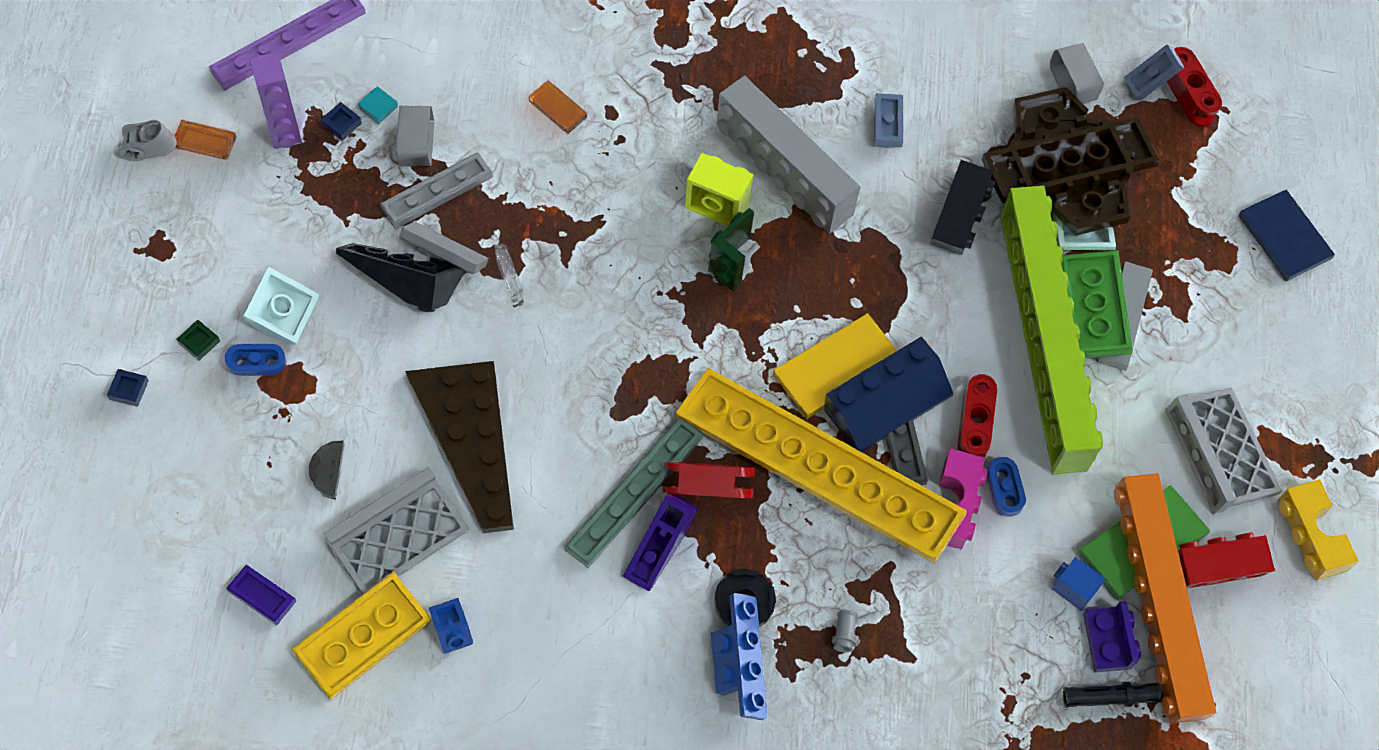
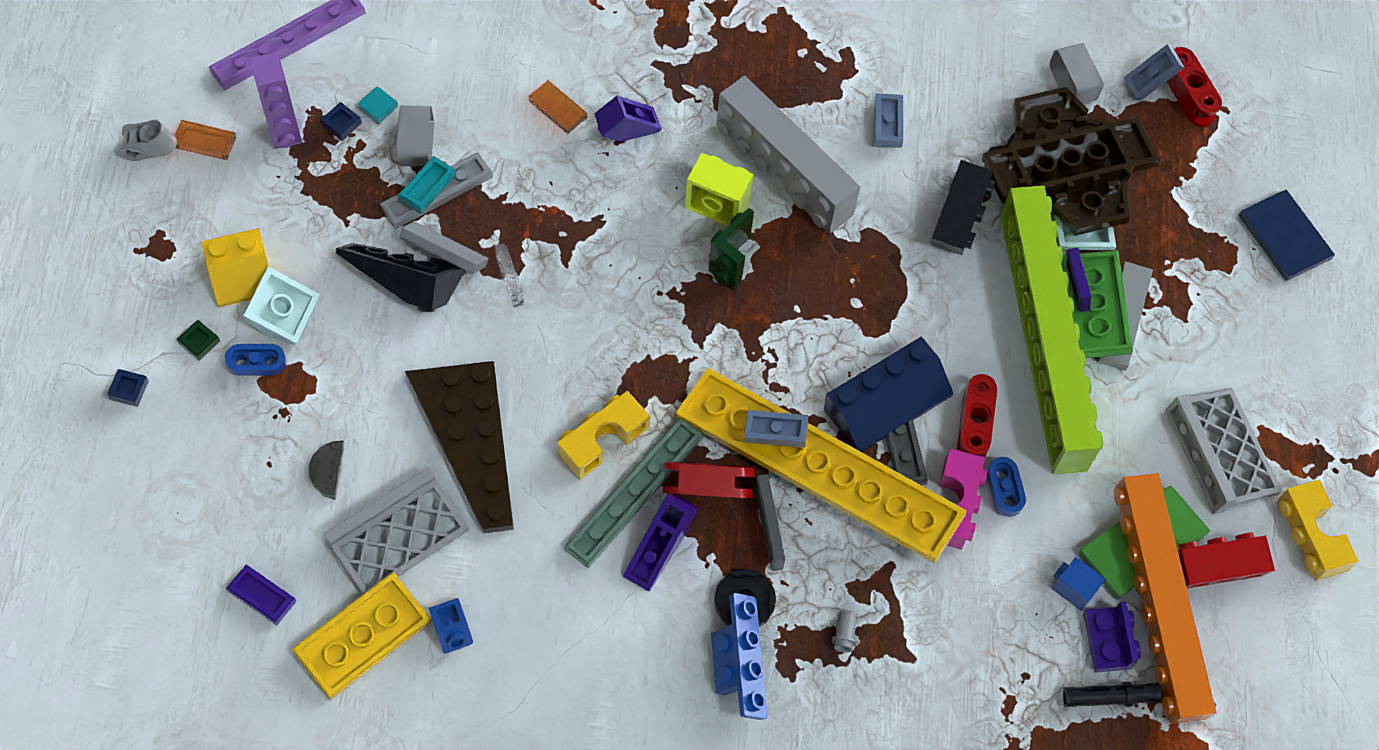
(235, 265): none -> yellow slope
(427, 184): none -> teal tile
(620, 417): none -> yellow arch
(626, 119): none -> dark purple slope
(769, 523): none -> dark grey tile
(776, 428): none -> sand blue plate
(832, 363): yellow tile -> none
(1078, 280): none -> dark purple tile

